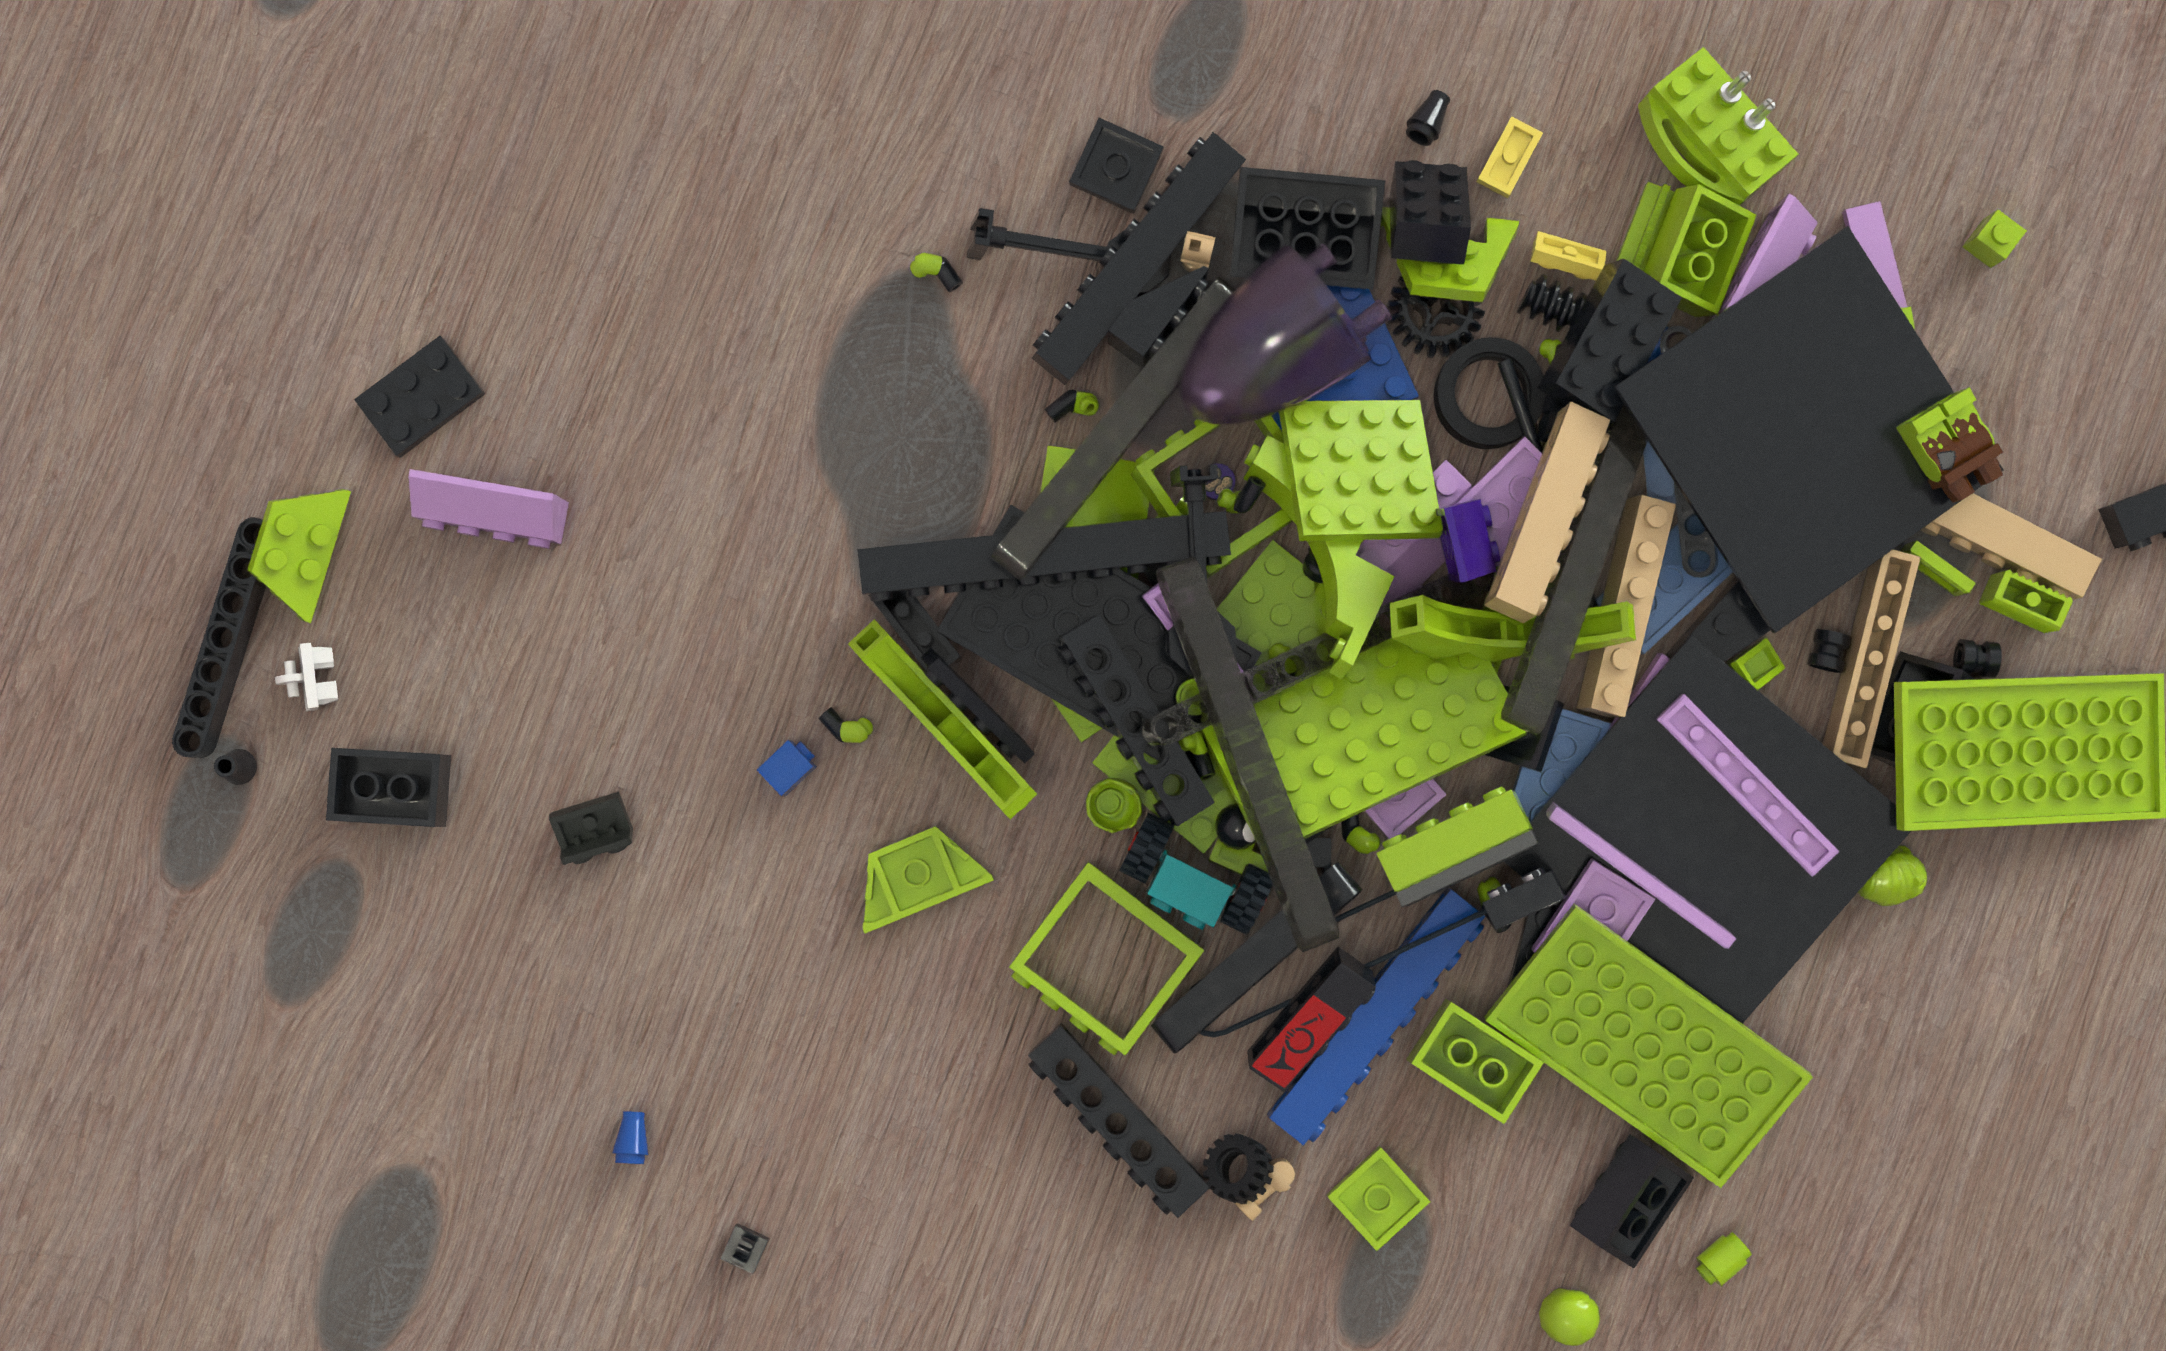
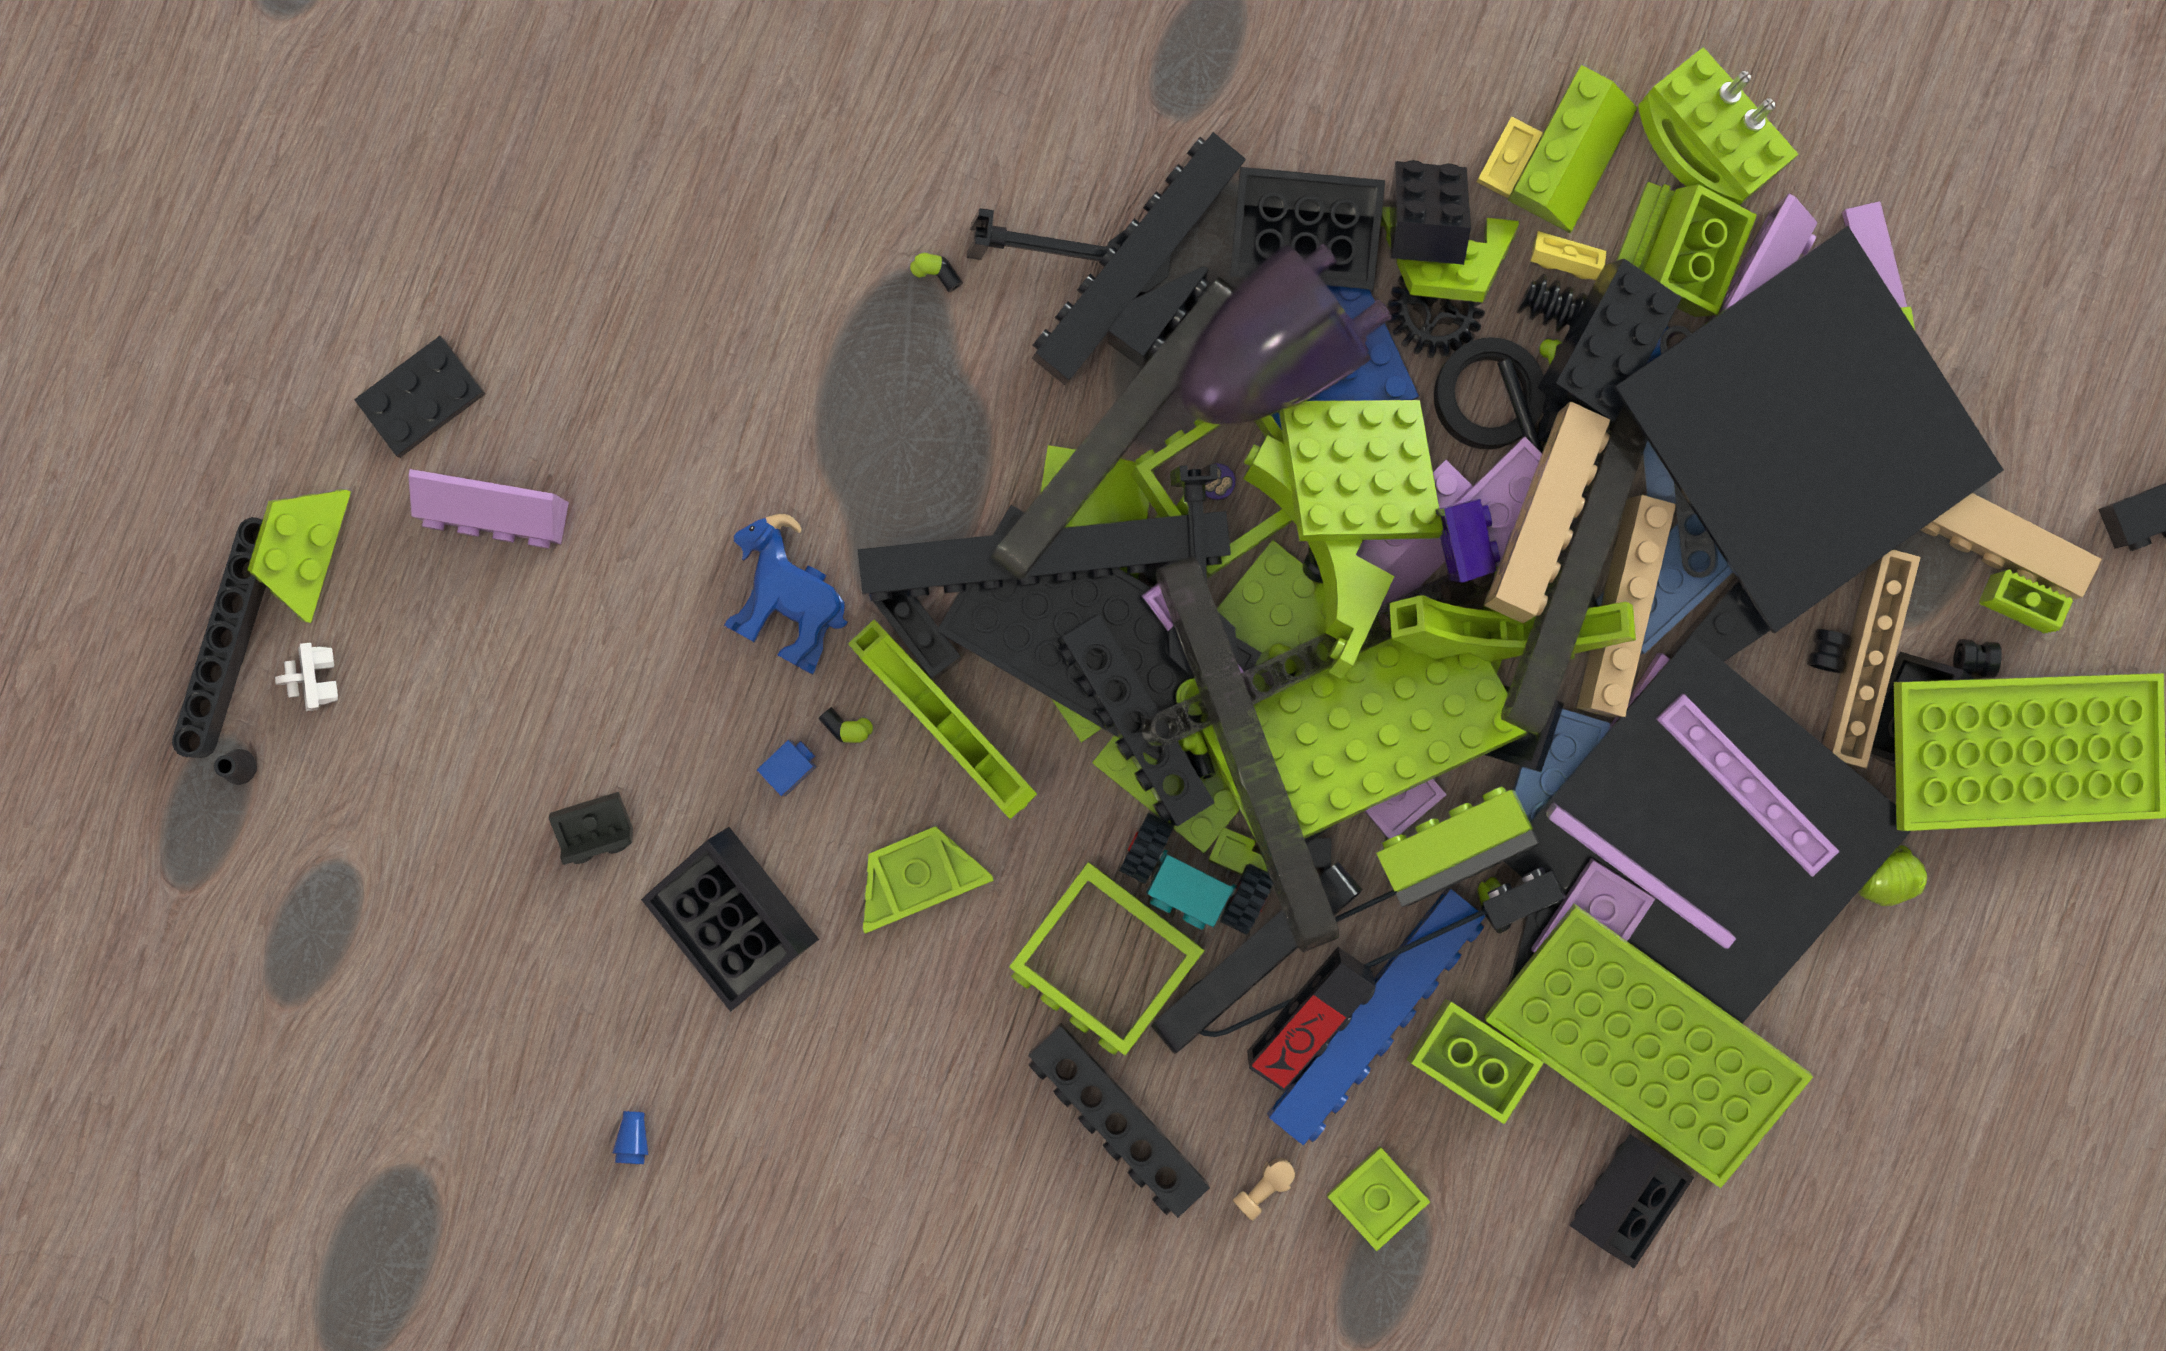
(388, 787): black brick -> none
(729, 918): none -> black slope
(745, 1248): tile -> none
(787, 590): none -> blue animal
(966, 697): black plate -> none
(1075, 402): arm -> none
(1112, 806): lime hair -> none
(1116, 165): black plate -> none
(1197, 251): tan leg -> none
(1220, 1162): black tyre -> none
(1233, 828): black piece -> none
(1243, 500): black arm -> none
(1358, 837): lime arm -> none
(1427, 121): black cone -> none
(1569, 1316): lime hair -> none
(1574, 149): none -> lime slope
(1723, 1259): lime brick -> none
(1757, 664): lime slope -> none
(1939, 570): lime tile -> none
(1951, 443): hips -> none
(1994, 238): lime brick -> none

